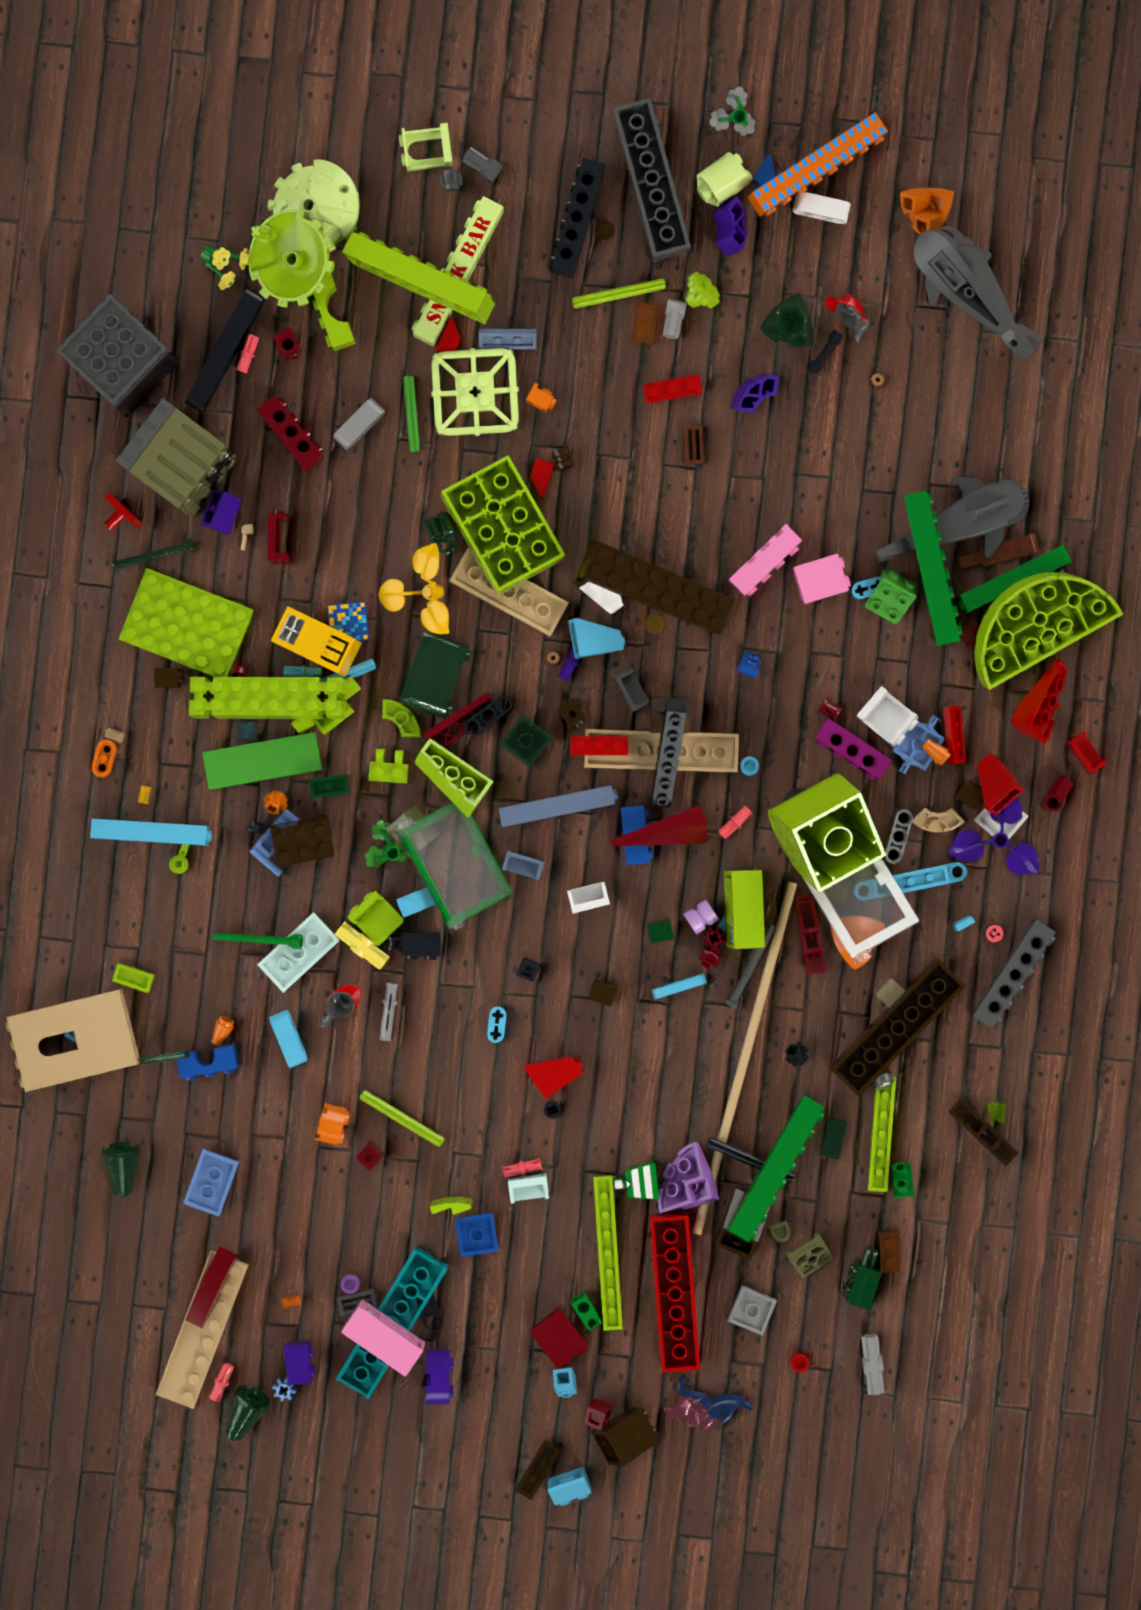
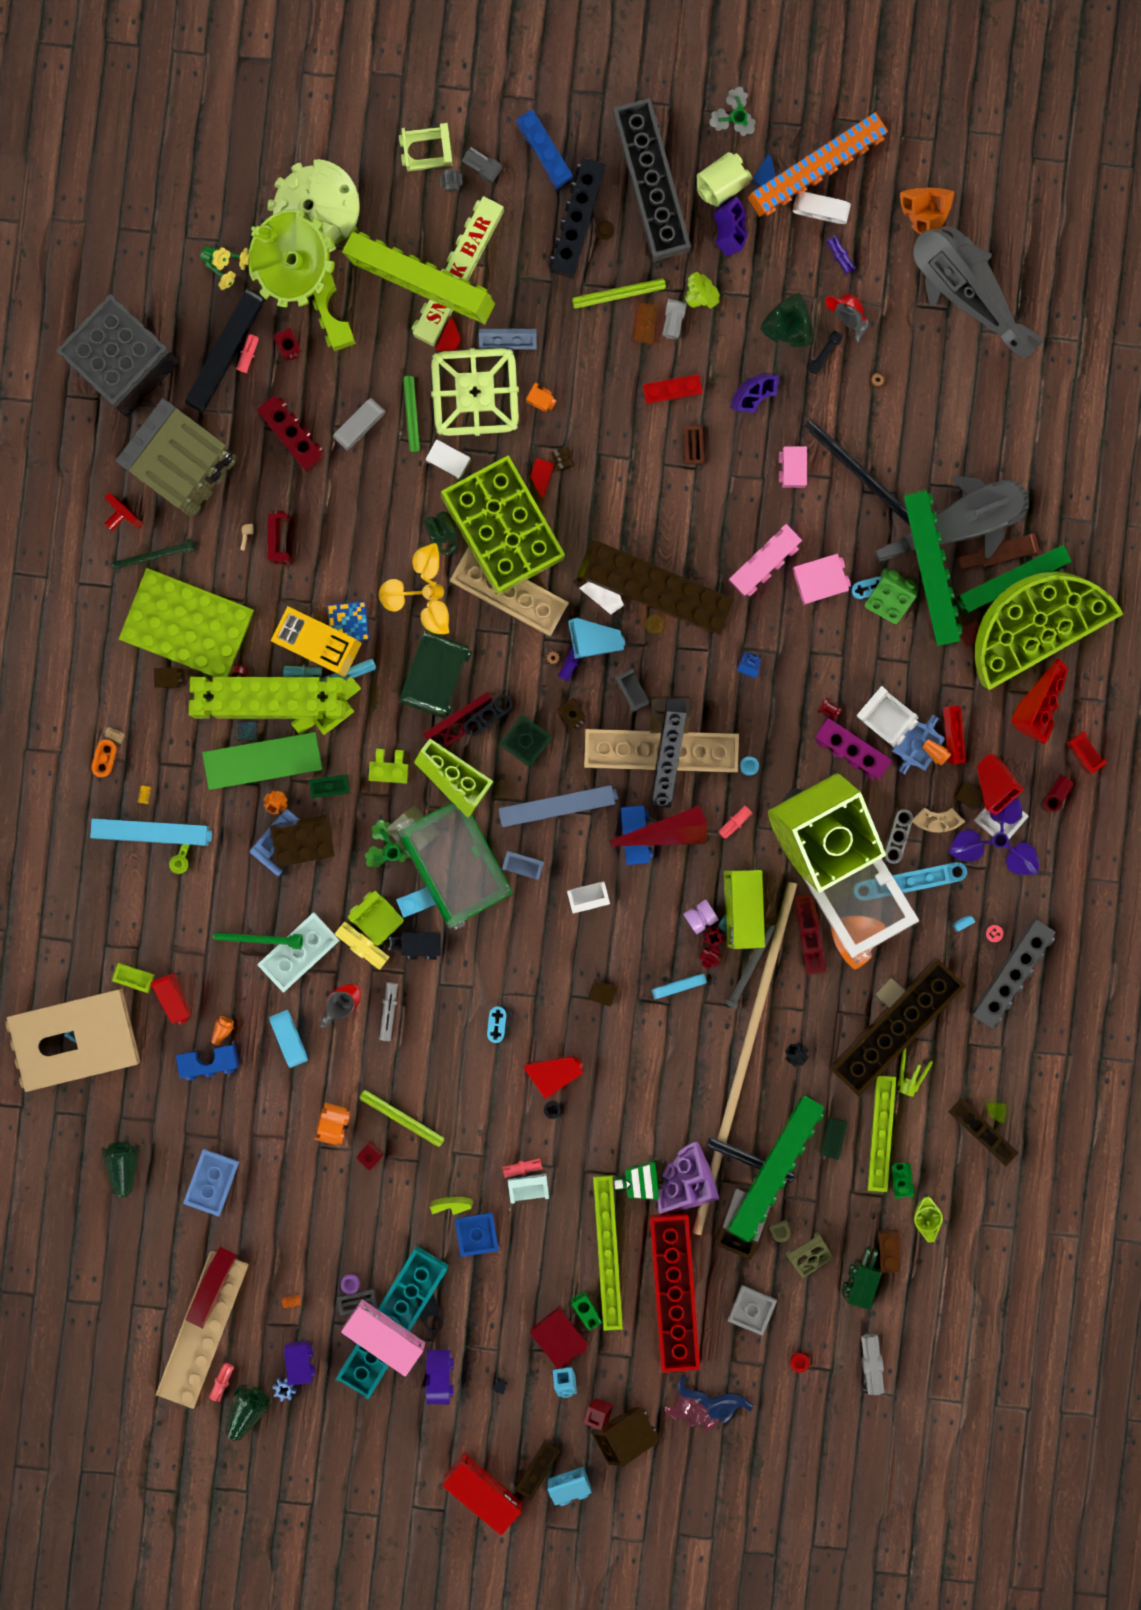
(164, 1057): clear green bar -> none
(172, 998): none -> red slope
(221, 511): dark purple brick -> none
(255, 827): black bush -> none
(402, 717): lime tile -> none
(448, 459): none -> white panel
(482, 1494): none -> red piece
(499, 1386): none -> black piece
(528, 969): black tile -> none
(545, 149): none -> blue arch
(599, 745): red plate -> none
(660, 931): dark green panel -> none
(793, 467): none -> bright pink brick
(840, 255): none -> dark purple pin
(858, 470): none -> black piece
(883, 1081): dark grey tile -> none
(910, 1086): none -> lime plant
(928, 1219): none -> lime hat

